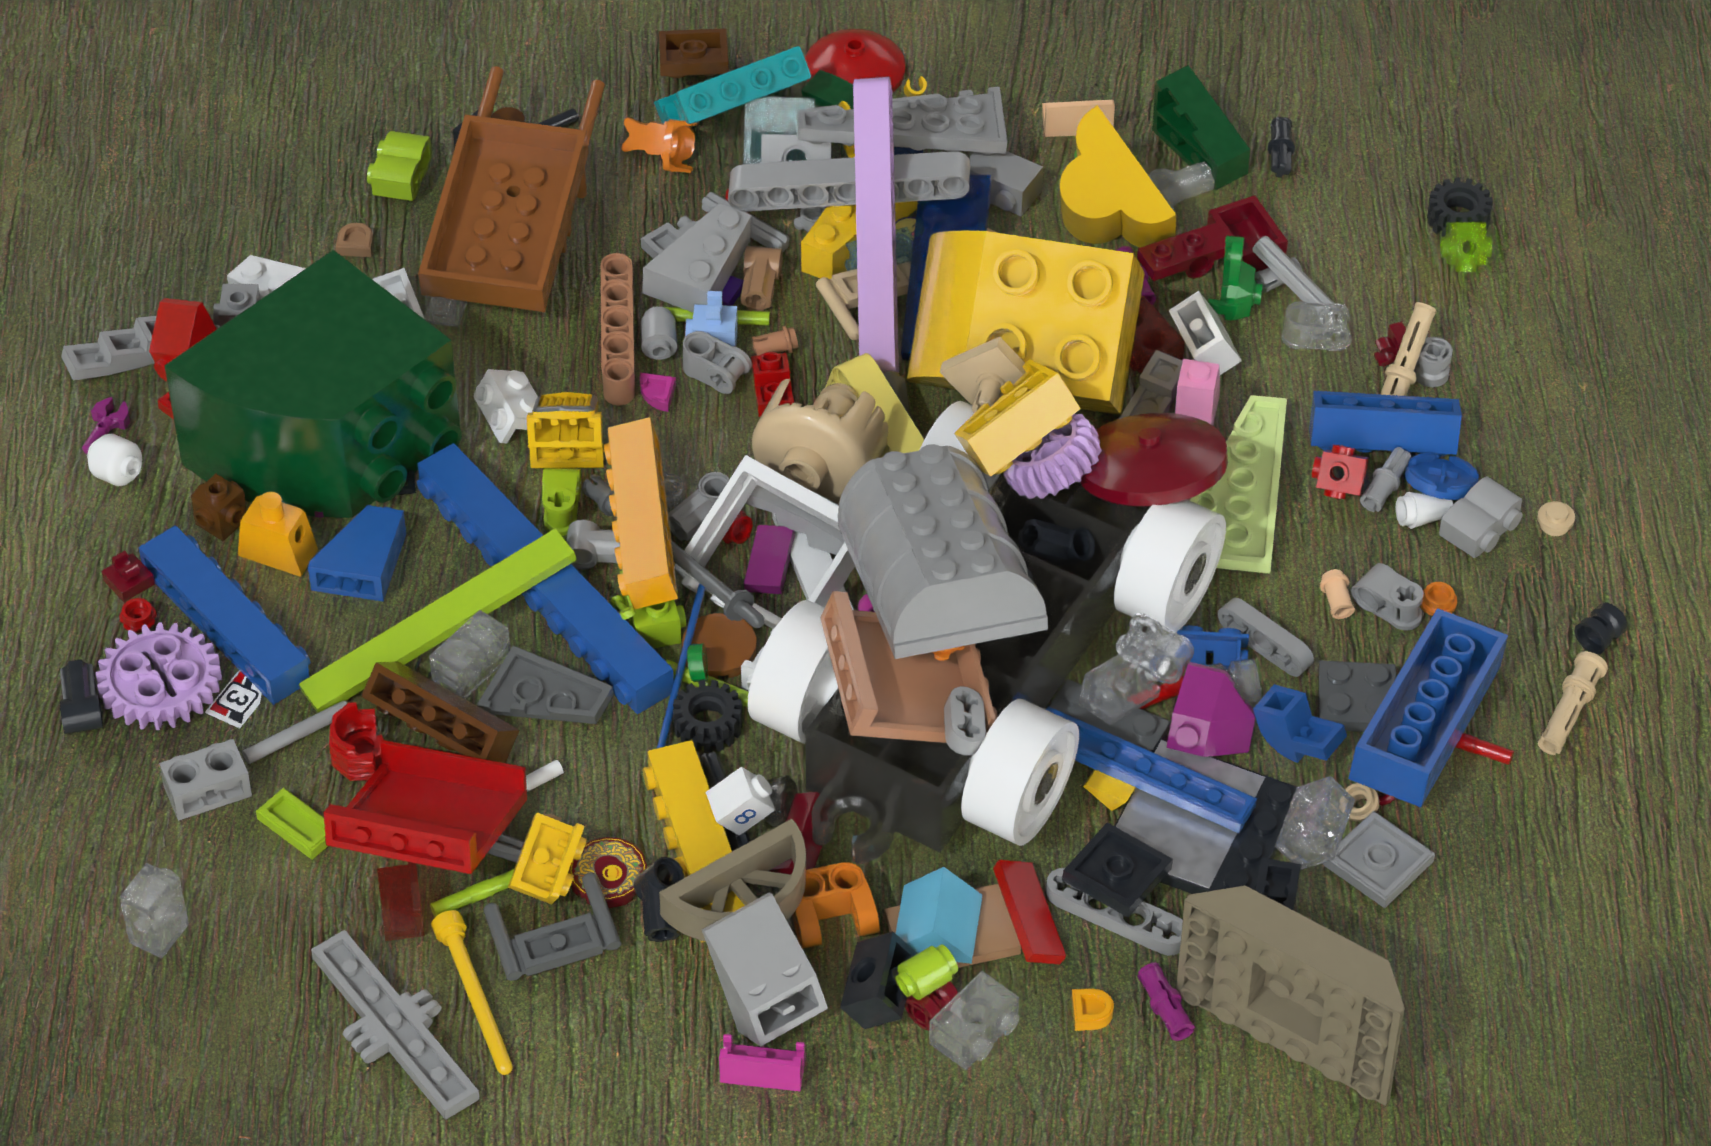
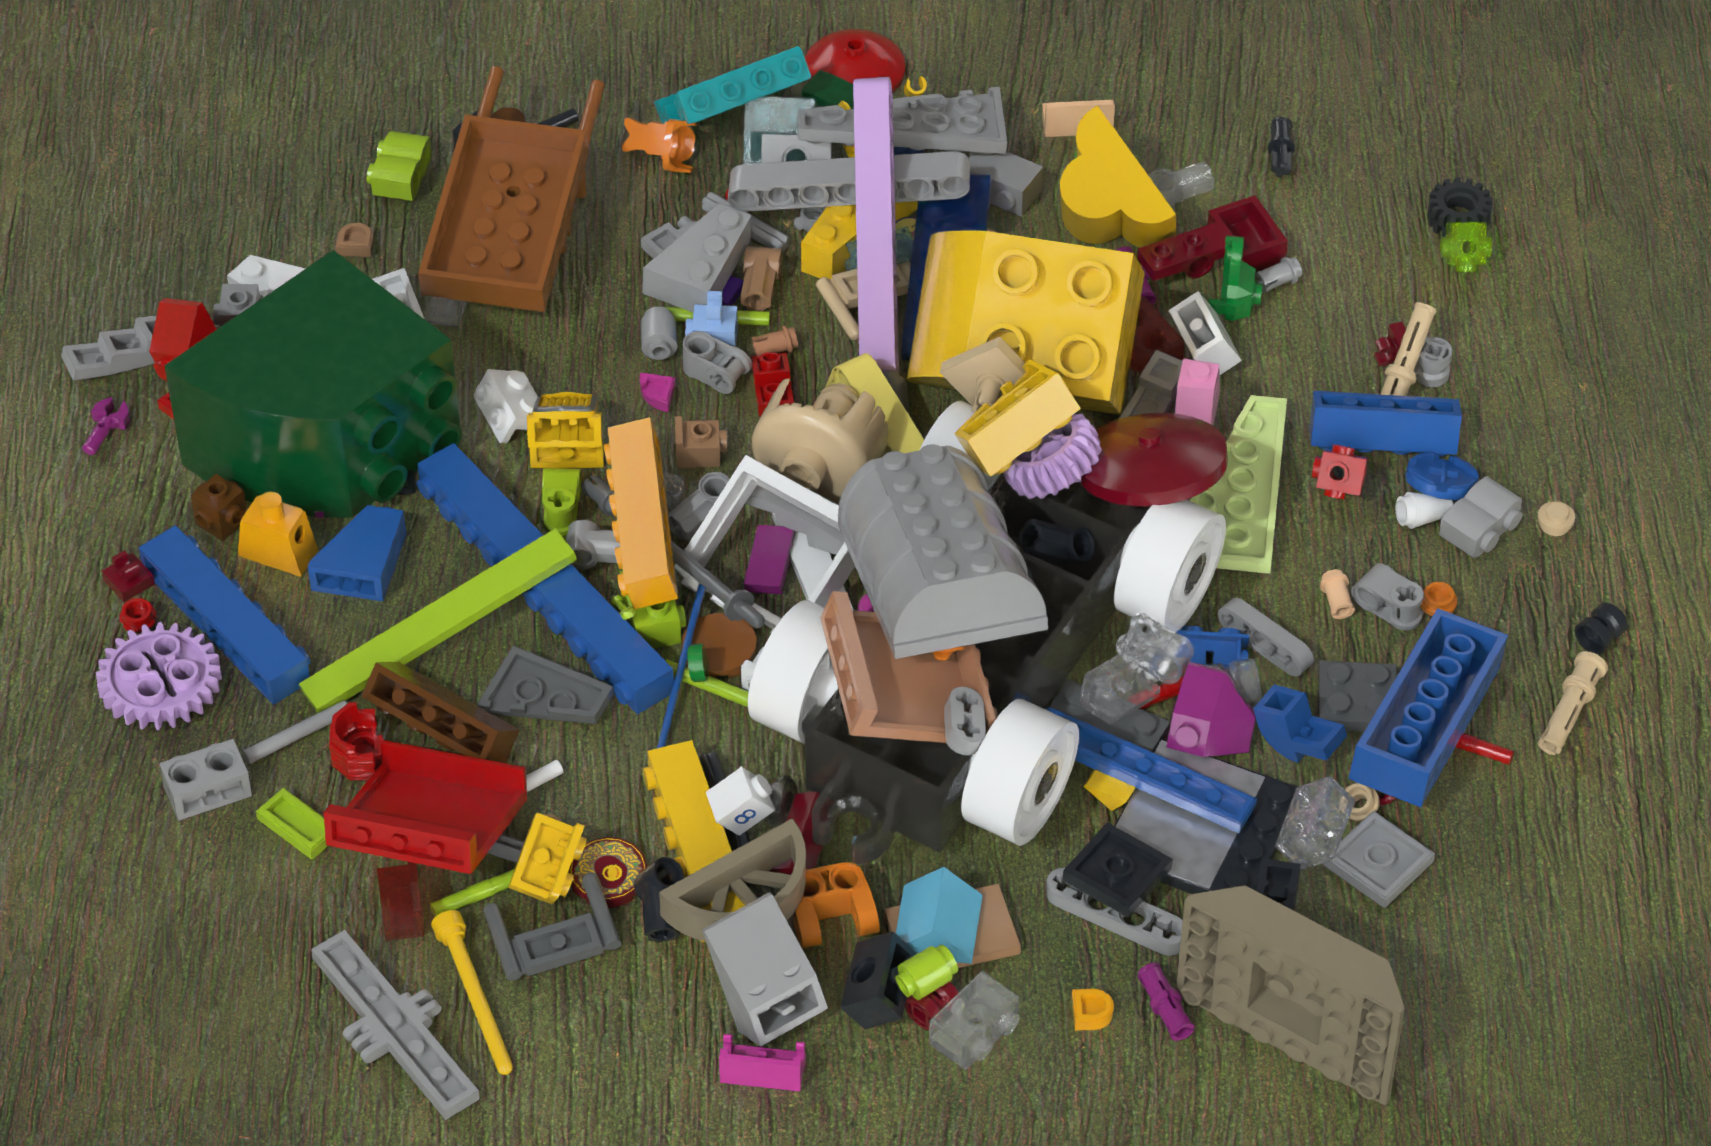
(80, 704): black piece -> none
(114, 459): white head -> none
(154, 910): clear brick -> none
(236, 701): sticker -> none
(470, 654): clear brick -> none
(617, 329): nougat beam -> none
(693, 52): reddish brown plate -> none
(699, 443): none -> medium nougat brick
(708, 699): black tyre -> none
(739, 530): red plate -> none
(1029, 912): red tile -> none
(1197, 127): dark green wedge -> none
(1289, 272): light grey axle -> none
(1314, 324): clear piece -> none
(1385, 480): light grey axle -> none

